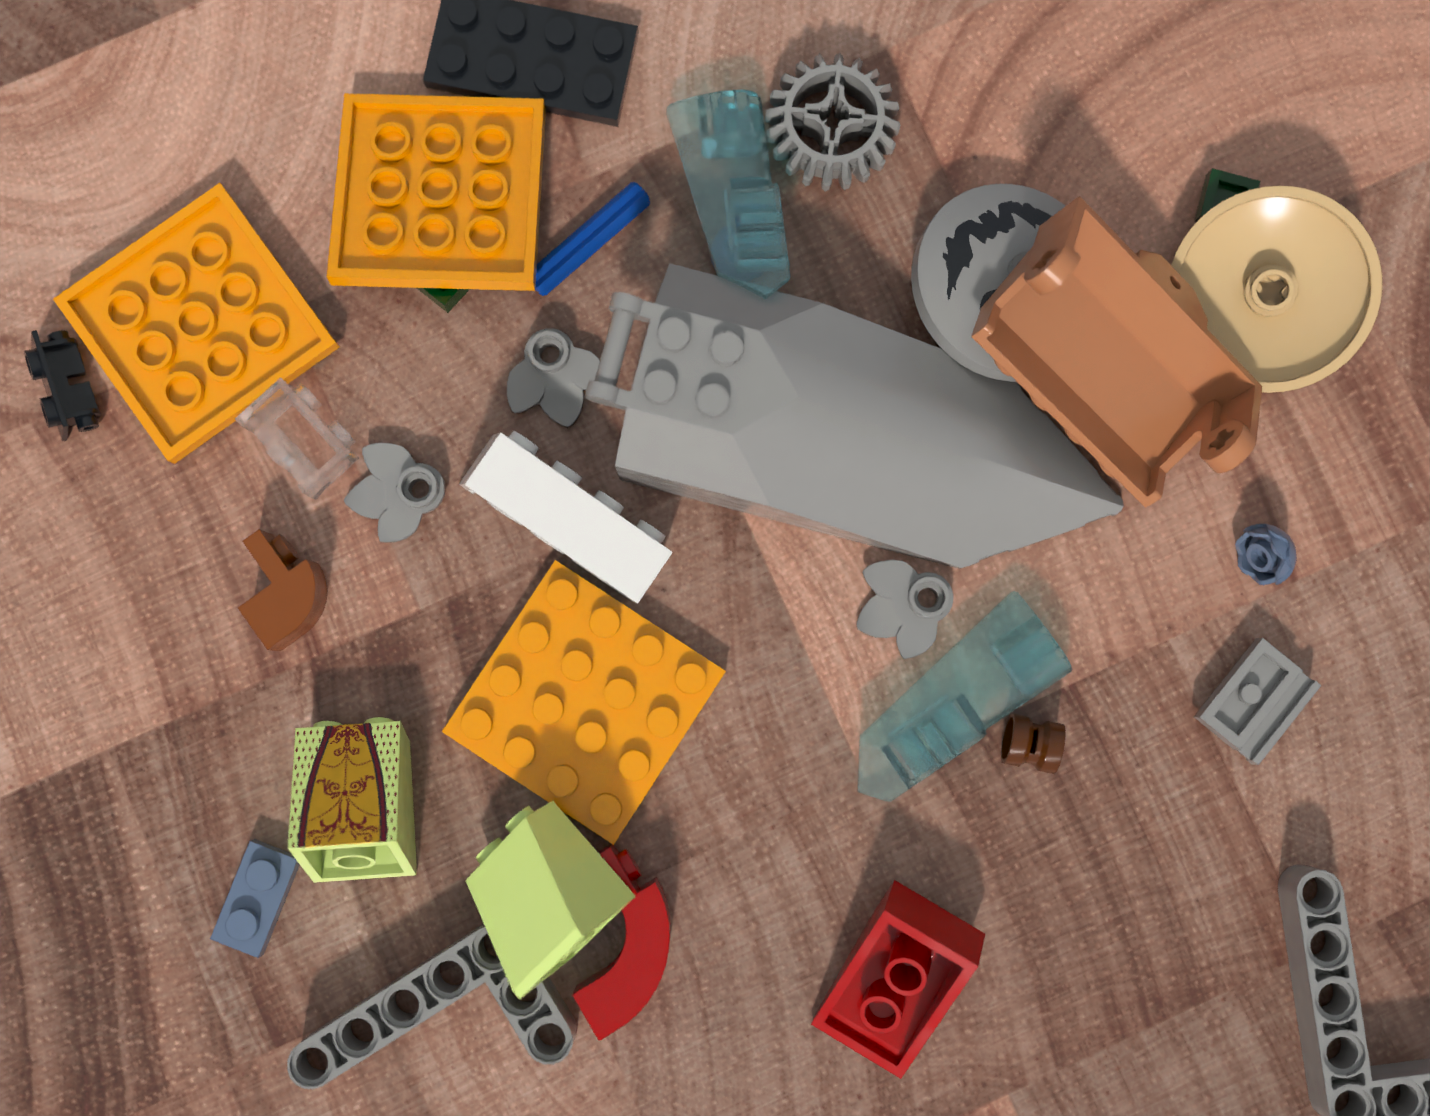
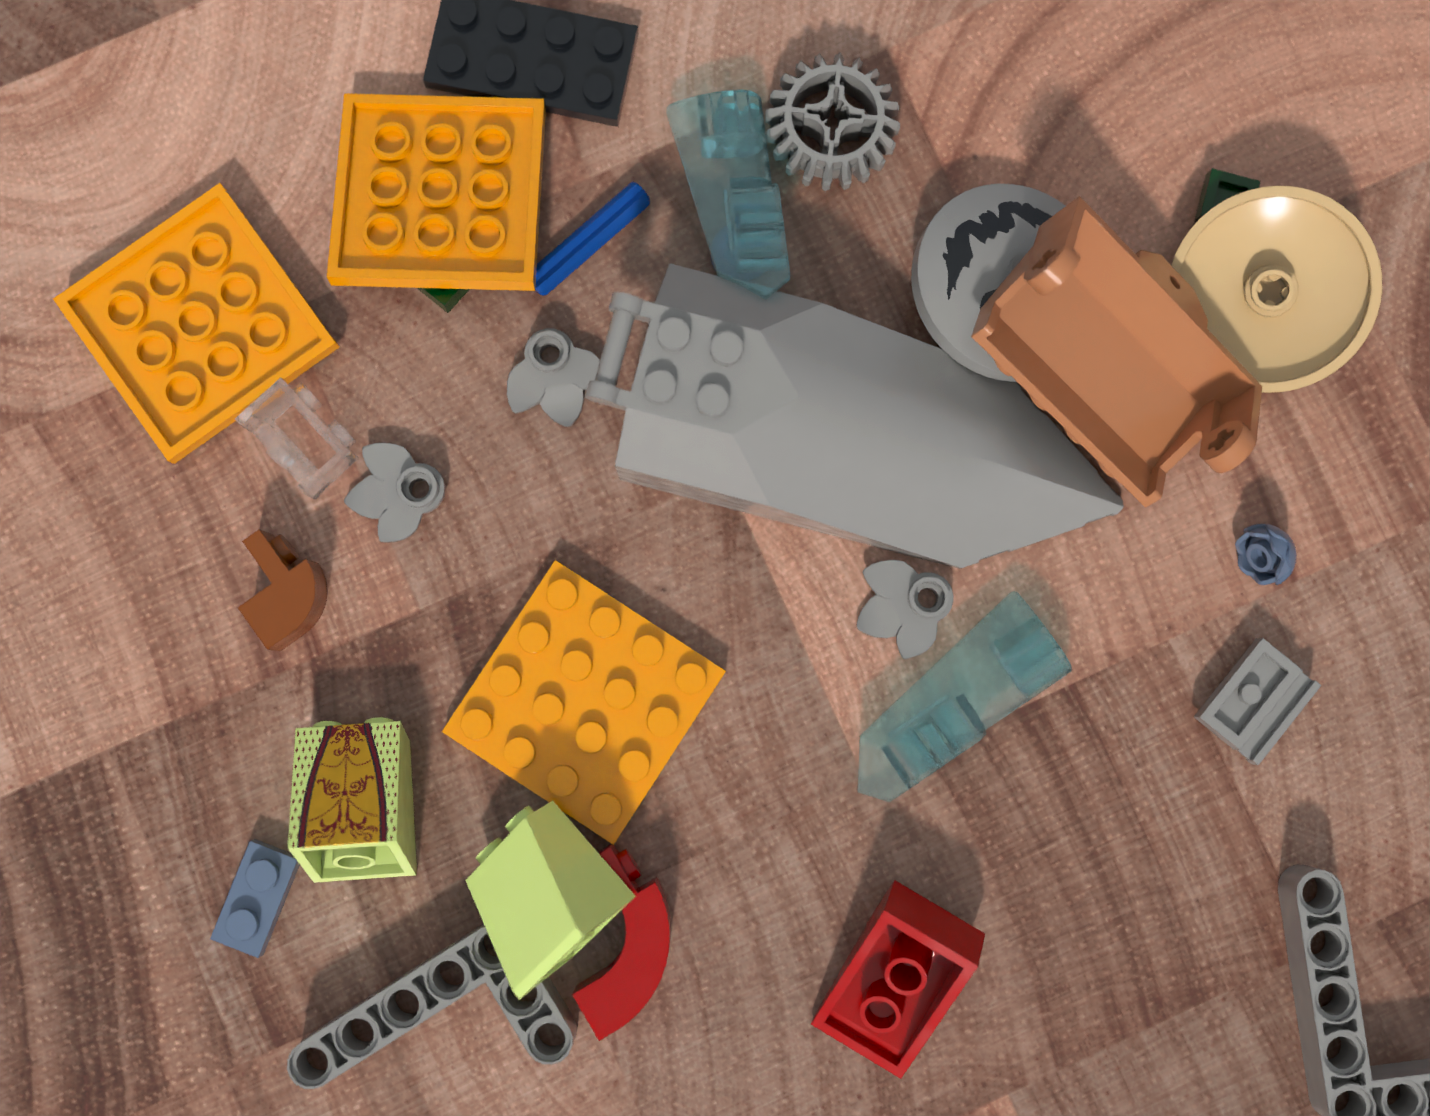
(55, 364): black hinge -> none
(567, 516): white wedge -> none
(1033, 743): reddish brown wheel -> none

